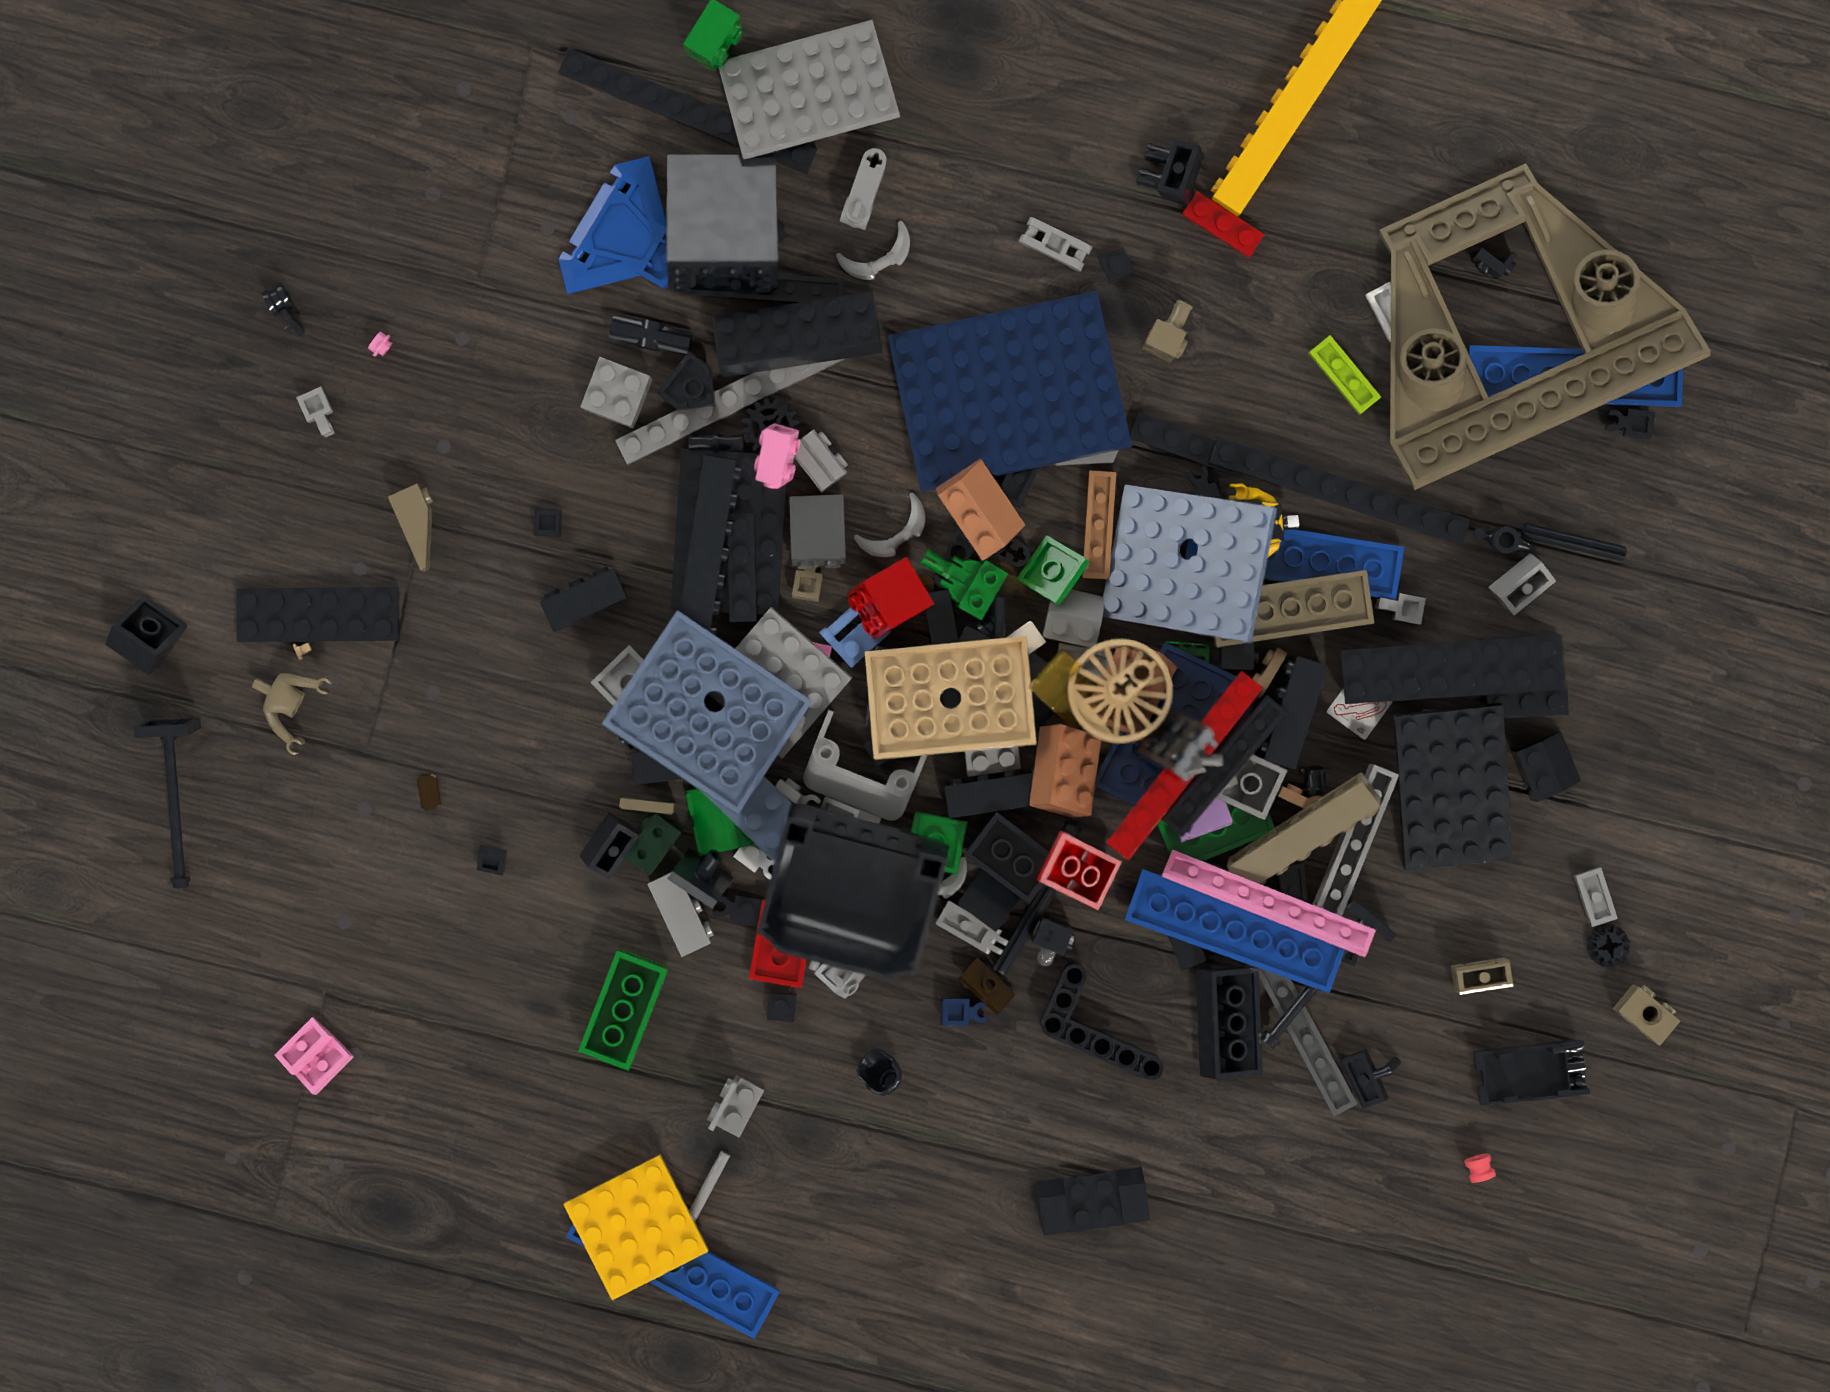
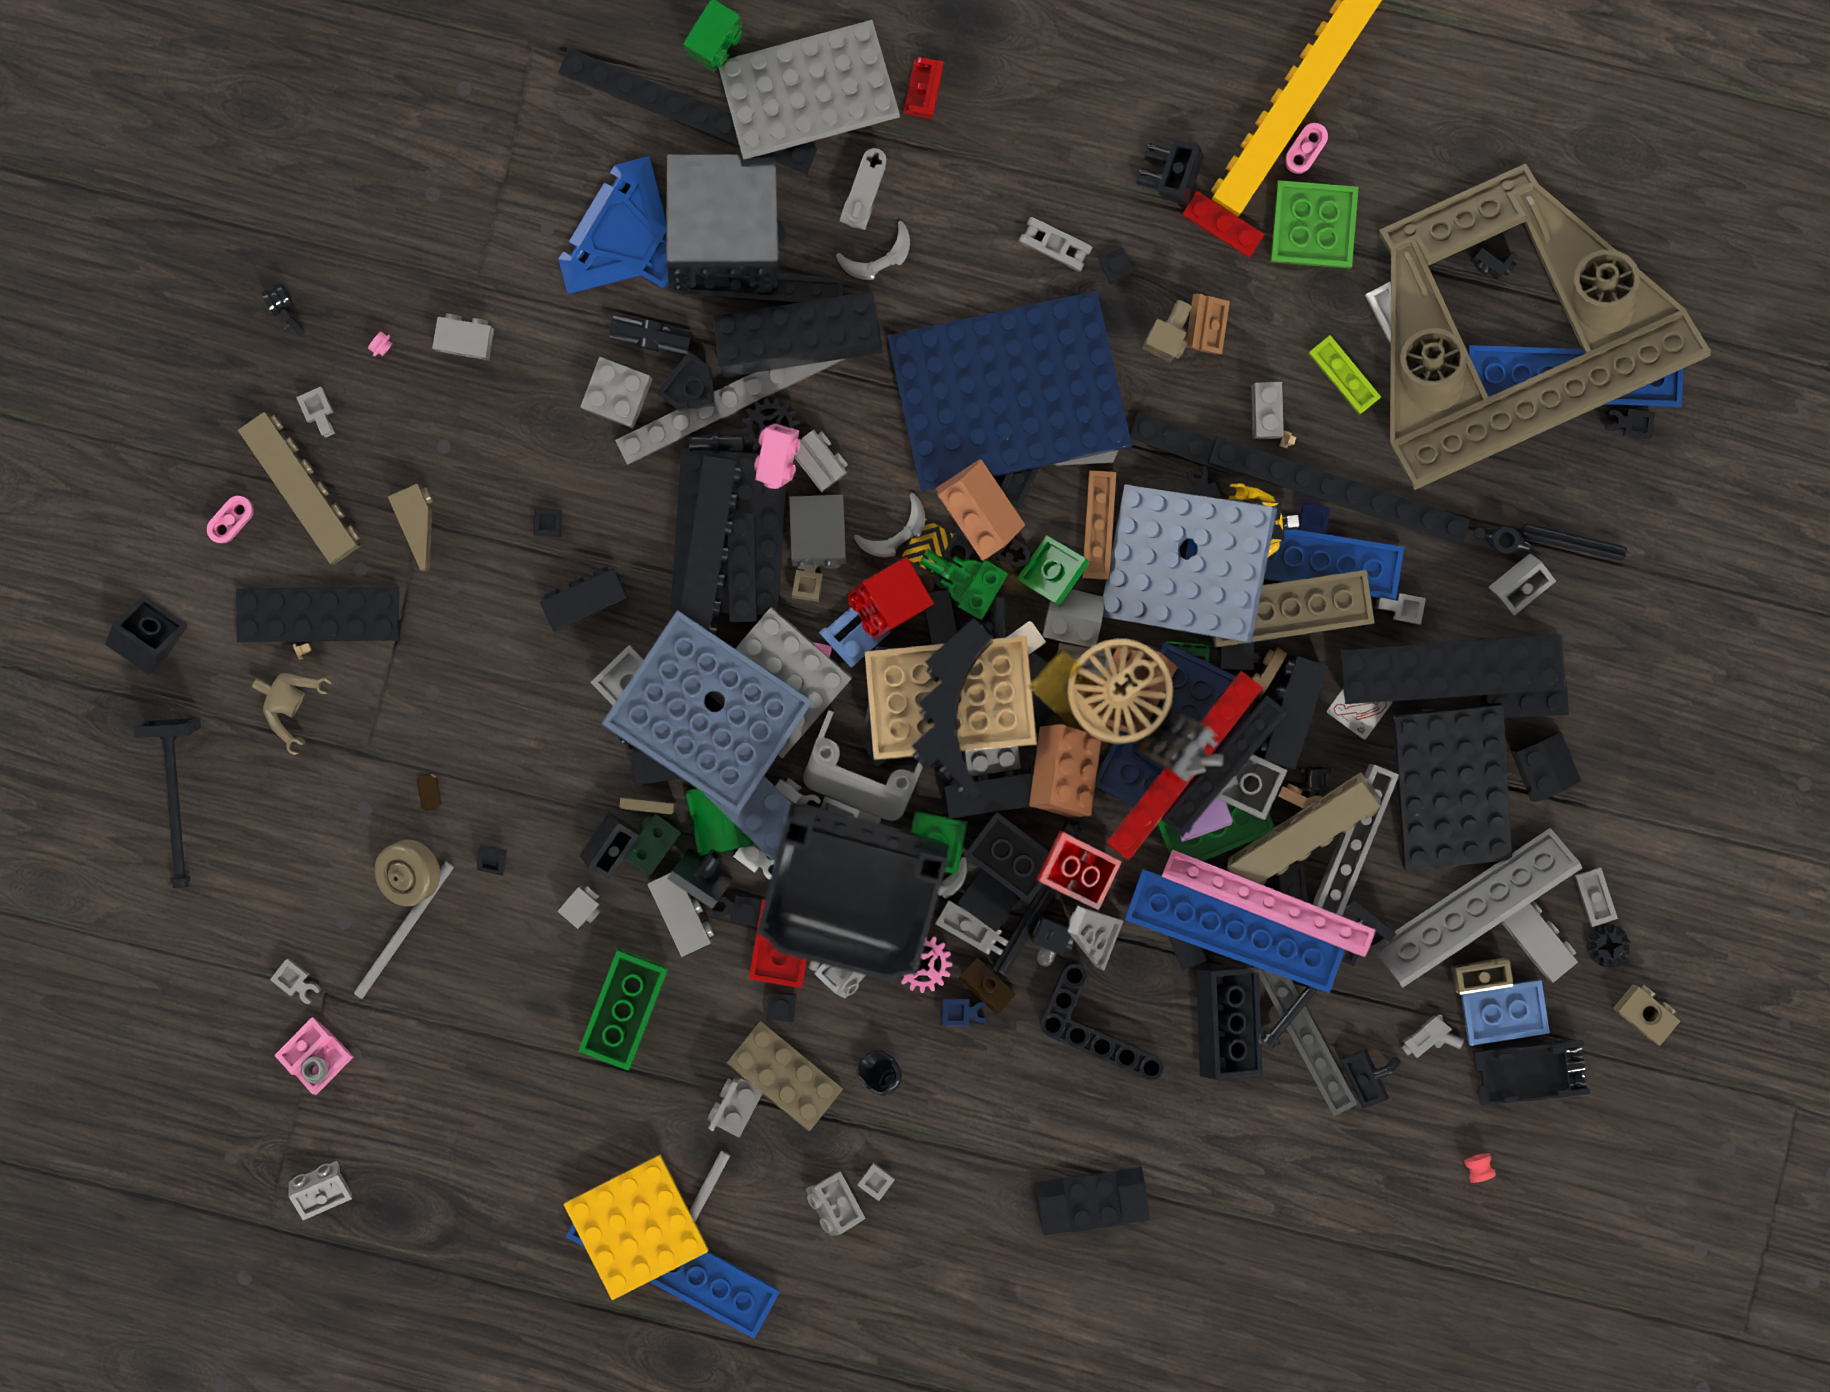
(228, 516): none -> bright pink plate
(292, 978): none -> light grey plate
(299, 487): none -> dark tan brick
(307, 1070): none -> light grey plate
(319, 1190): none -> light grey bracket
(399, 936): none -> light grey piece
(407, 872): none -> dark tan wheel
(463, 337): none -> light grey brick
(581, 906): none -> light grey brick
(784, 1076): none -> dark tan plate
(835, 1204): none -> light grey bracket
(876, 1181): none -> light grey plate
(923, 88): none -> red hinge
(931, 972): none -> bright pink gear
(932, 538): none -> sticker
(941, 743): none -> black arch
(1095, 934): none -> light grey wing
(1207, 324): none -> medium nougat plate
(1267, 410): none -> light grey brick
(1287, 440): none -> tan piece
(1305, 148): none -> bright pink plate
(1314, 224): none -> bright green plate
(1314, 518): none -> clear blue plate
(1432, 1033): none -> light grey piece
(1477, 907): none -> light grey plate
(1505, 1013): none -> medium blue plate
(1540, 941): none -> light grey brick

